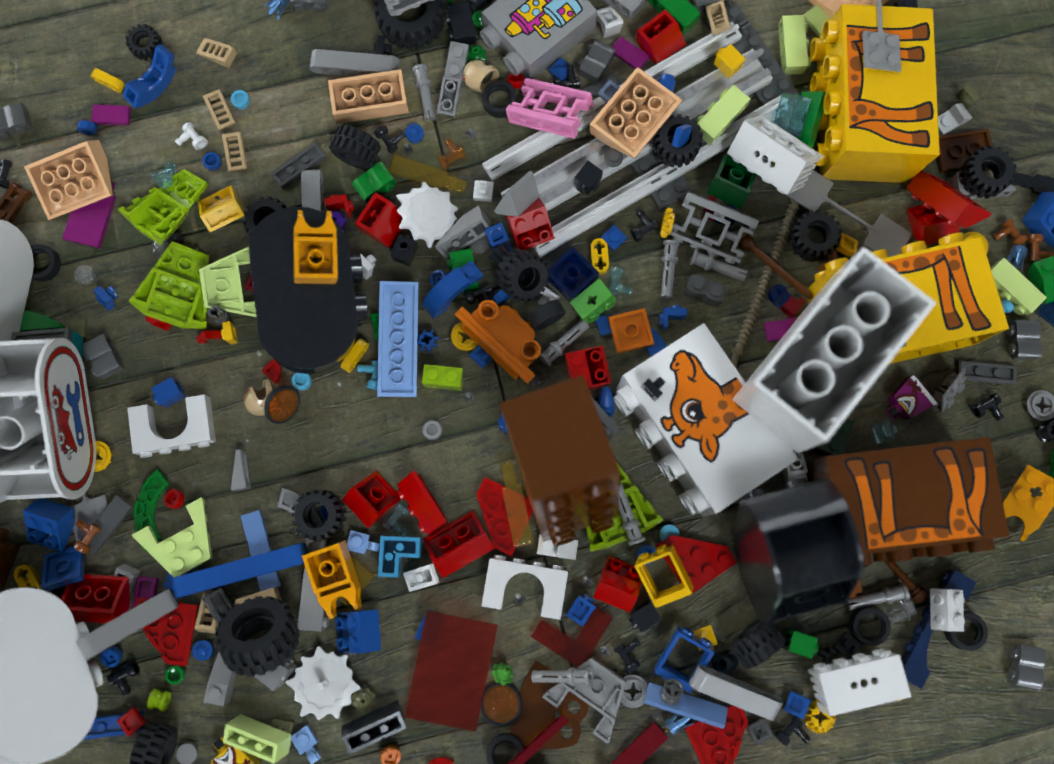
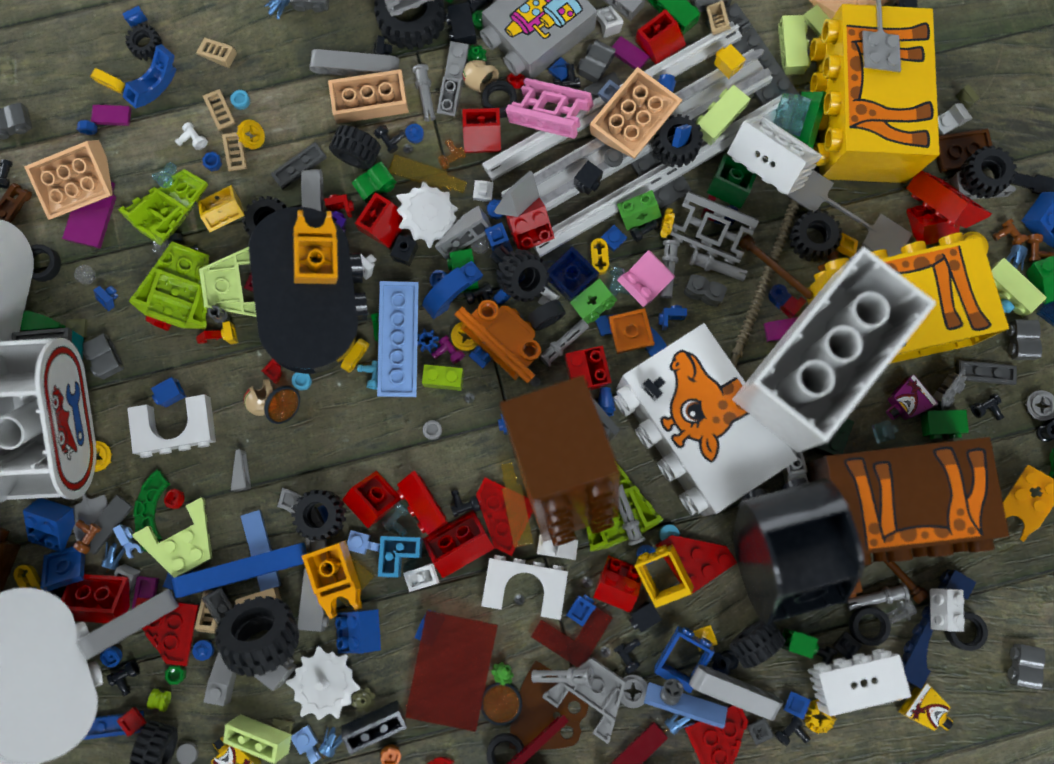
(109, 561): none -> flat silver piece
(125, 538): none -> light blue plate
(135, 16): none -> blue tile
(255, 129): none -> yellow gear
(328, 747): none -> flat silver piece
(456, 356): none -> magenta piece
(459, 507): none -> black piece
(481, 130): none -> red slope
(491, 207): none -> blue tile
(639, 210): none -> bright green brick
(646, 278): none -> bright pink bracket
(927, 708): none -> torso
(944, 423): none -> green brick

